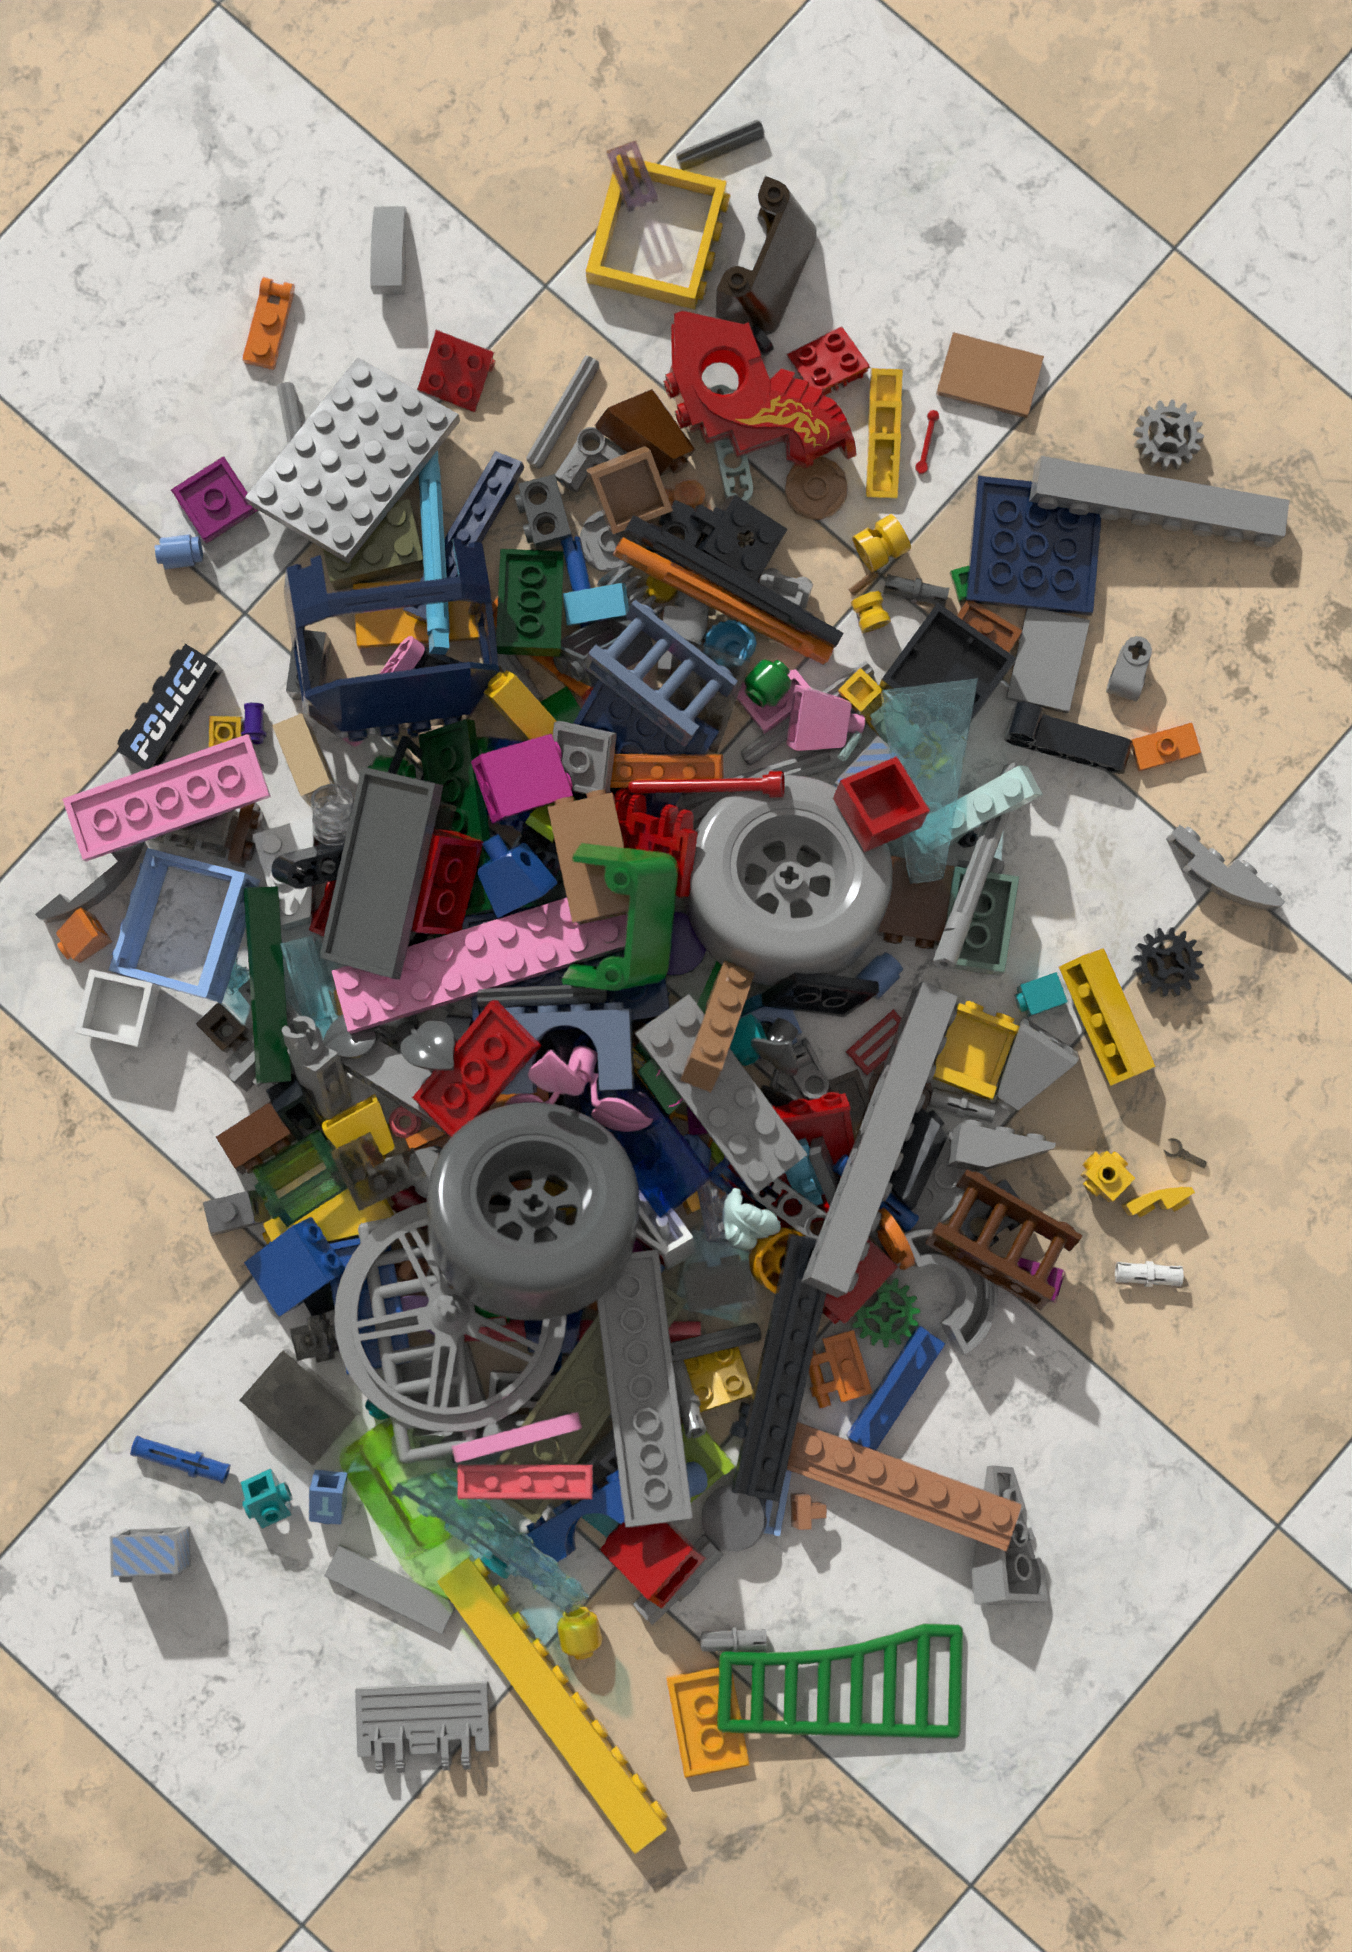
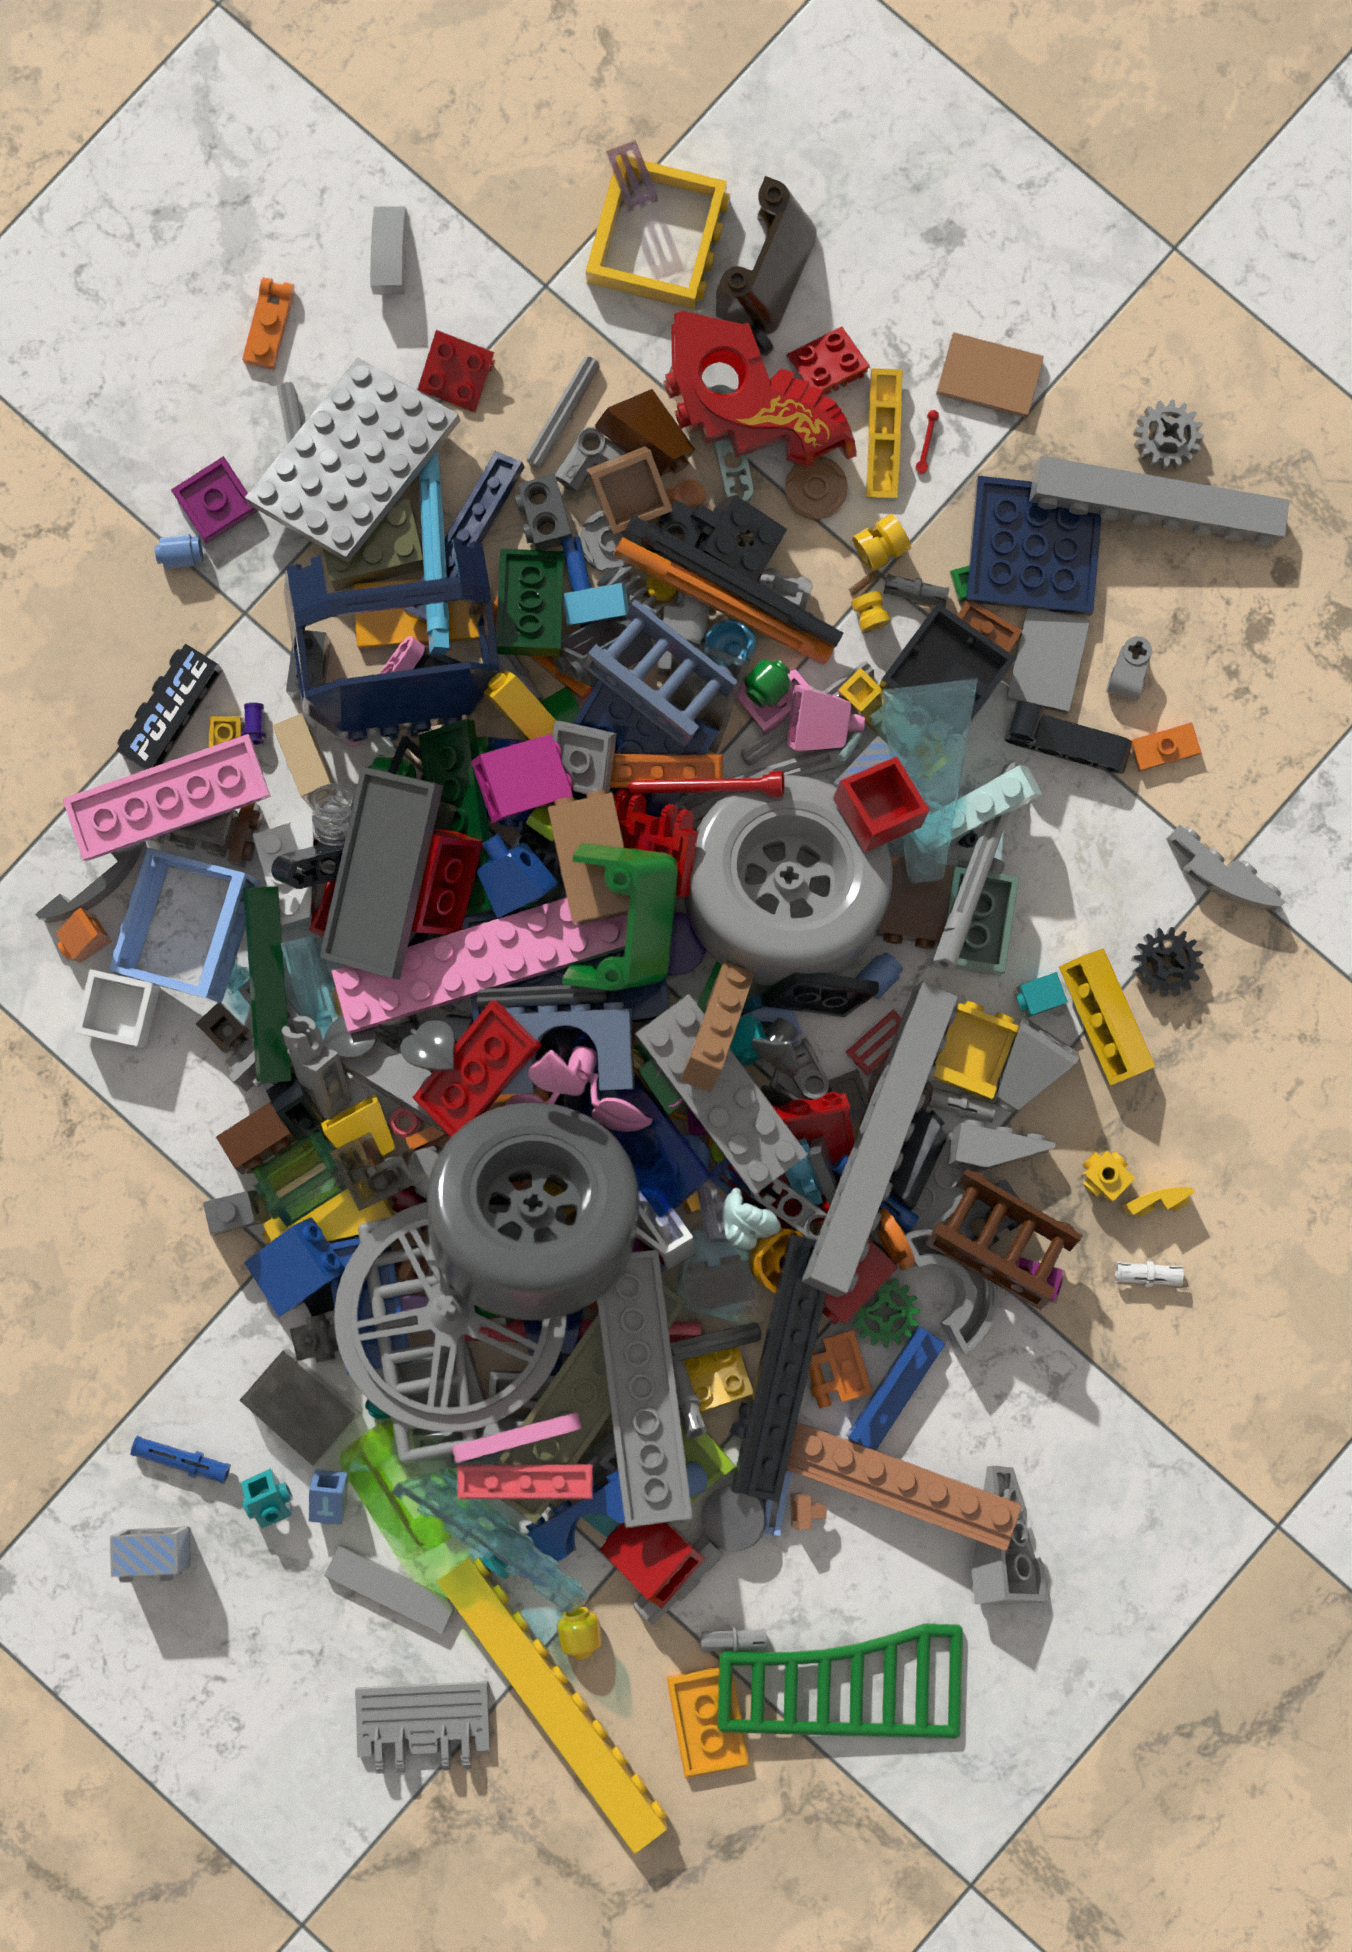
(720, 145): dark grey axle -> none
(1184, 1154): clear smoke hand -> none

